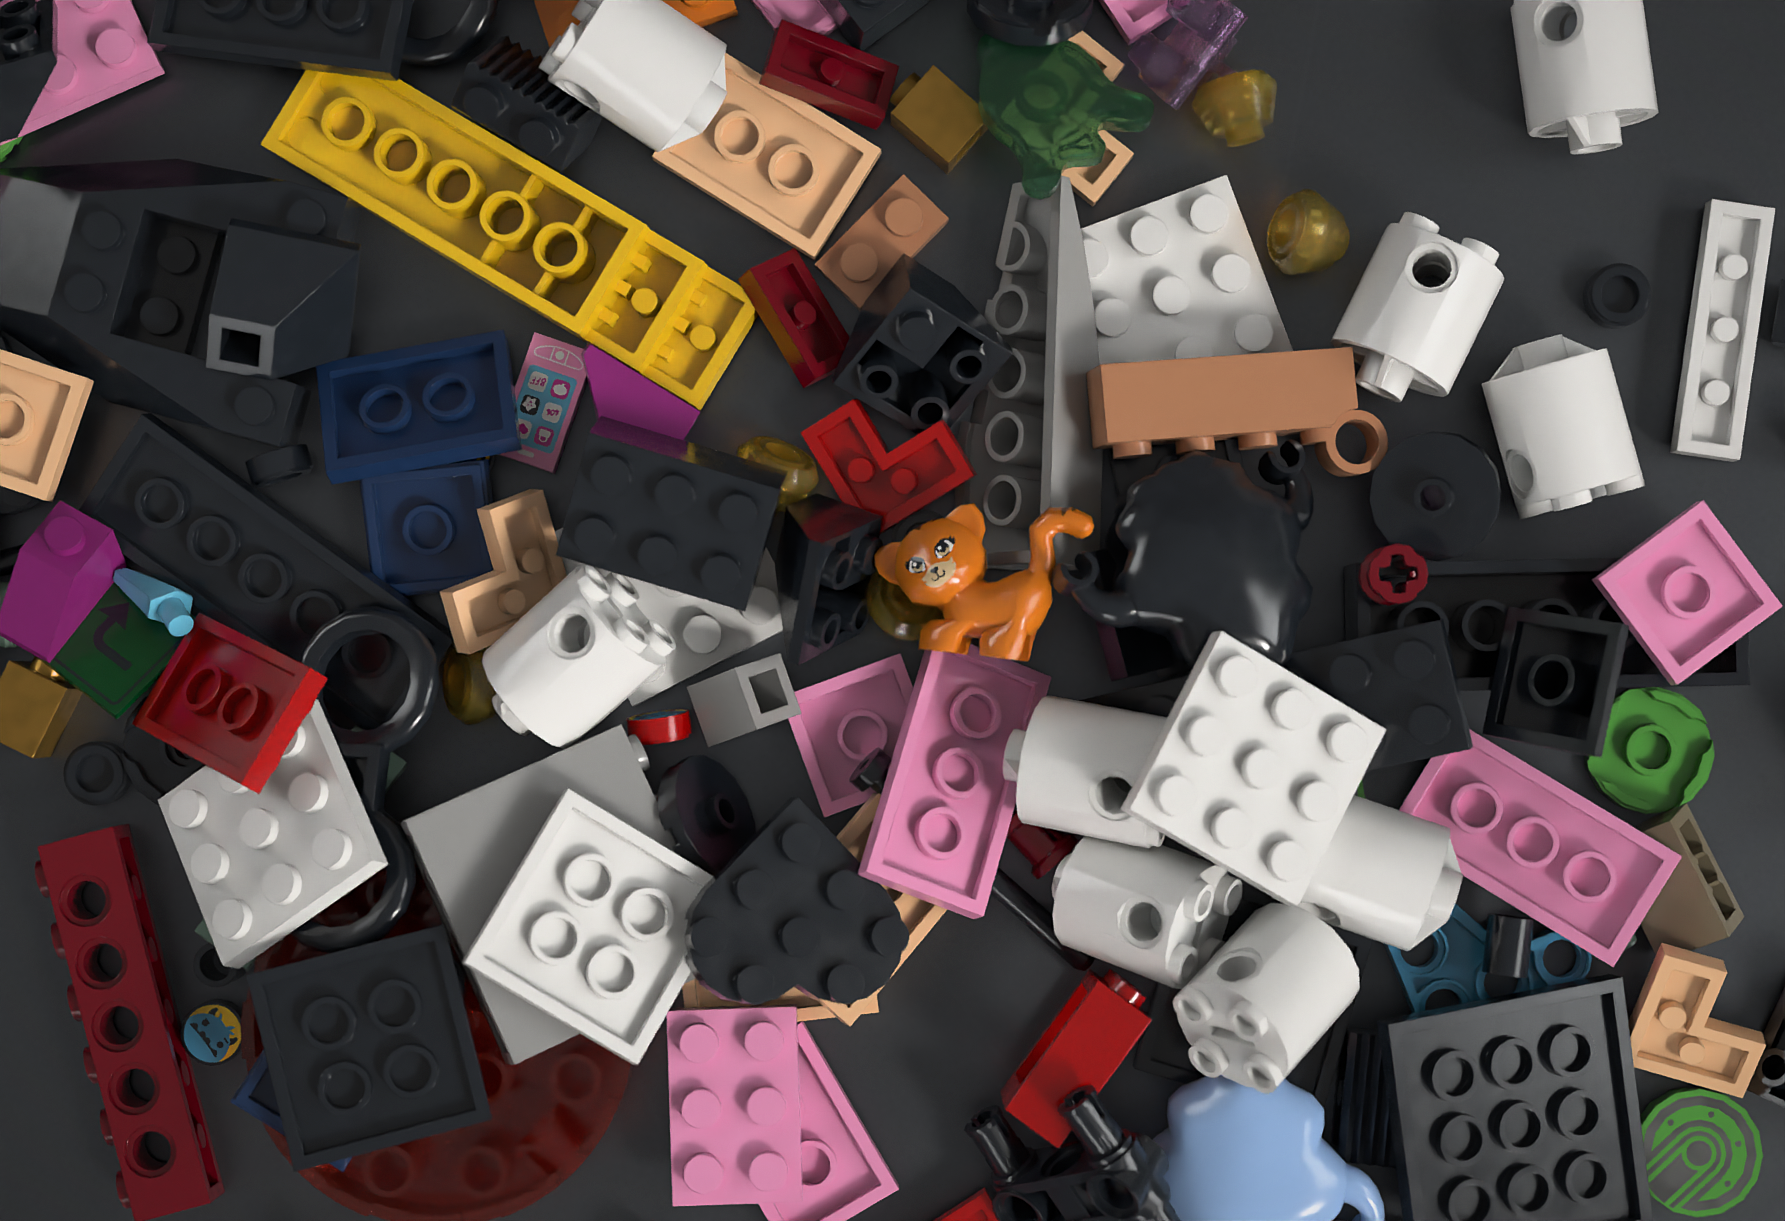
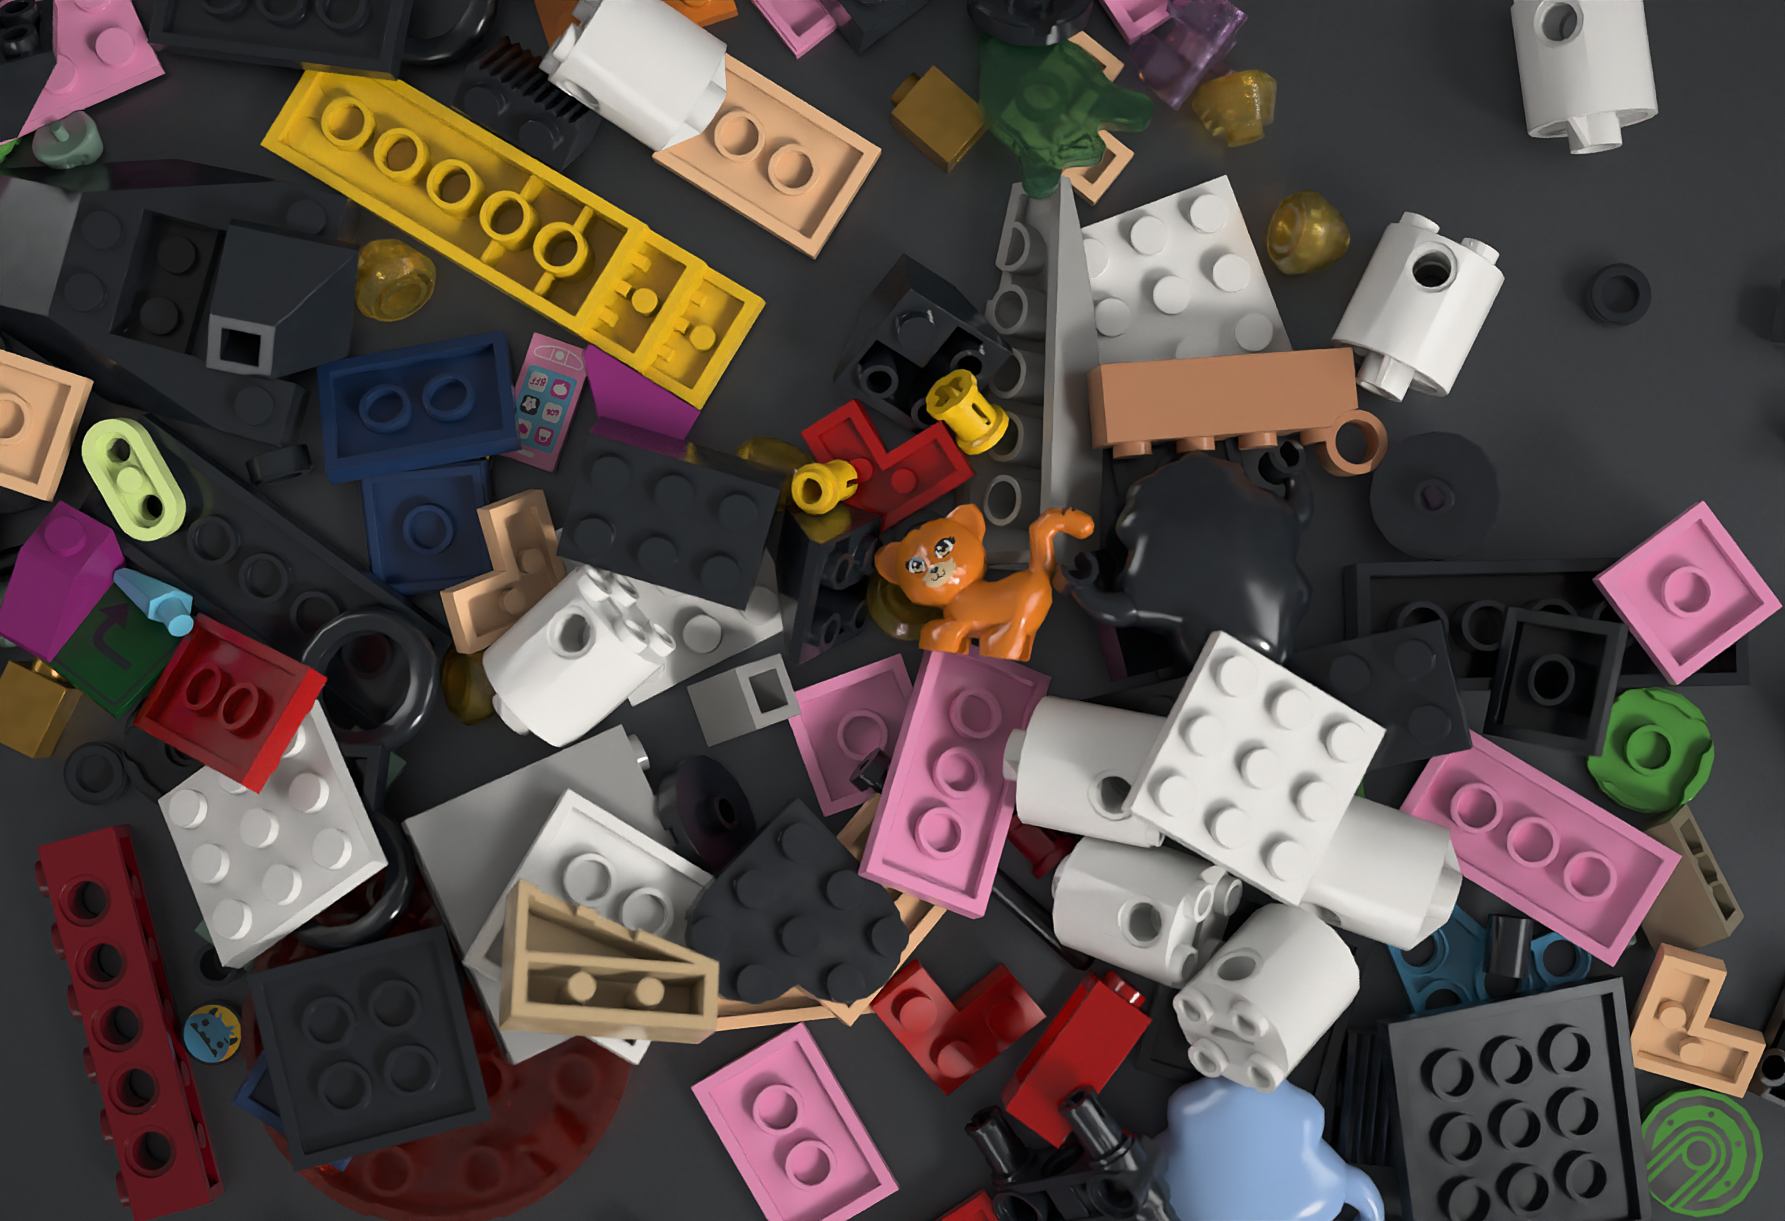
(68, 142): none -> sand green piece
(131, 482): none -> yellowish green plate
(393, 280): none -> clear yellow cone
(597, 978): none -> tan wedge
(660, 726): red tile -> none
(734, 1105): bright pink plate -> none
(796, 315): dark red plate -> none
(829, 74): dark red plate -> none
(831, 485): none -> yellow pin
(894, 225): nougat plate -> none
(956, 1036): none -> red plate
(966, 412): none -> yellow bush
(1403, 558): dark red bush -> none
(1561, 426): white cylinder -> none
(1722, 330): white plate -> none

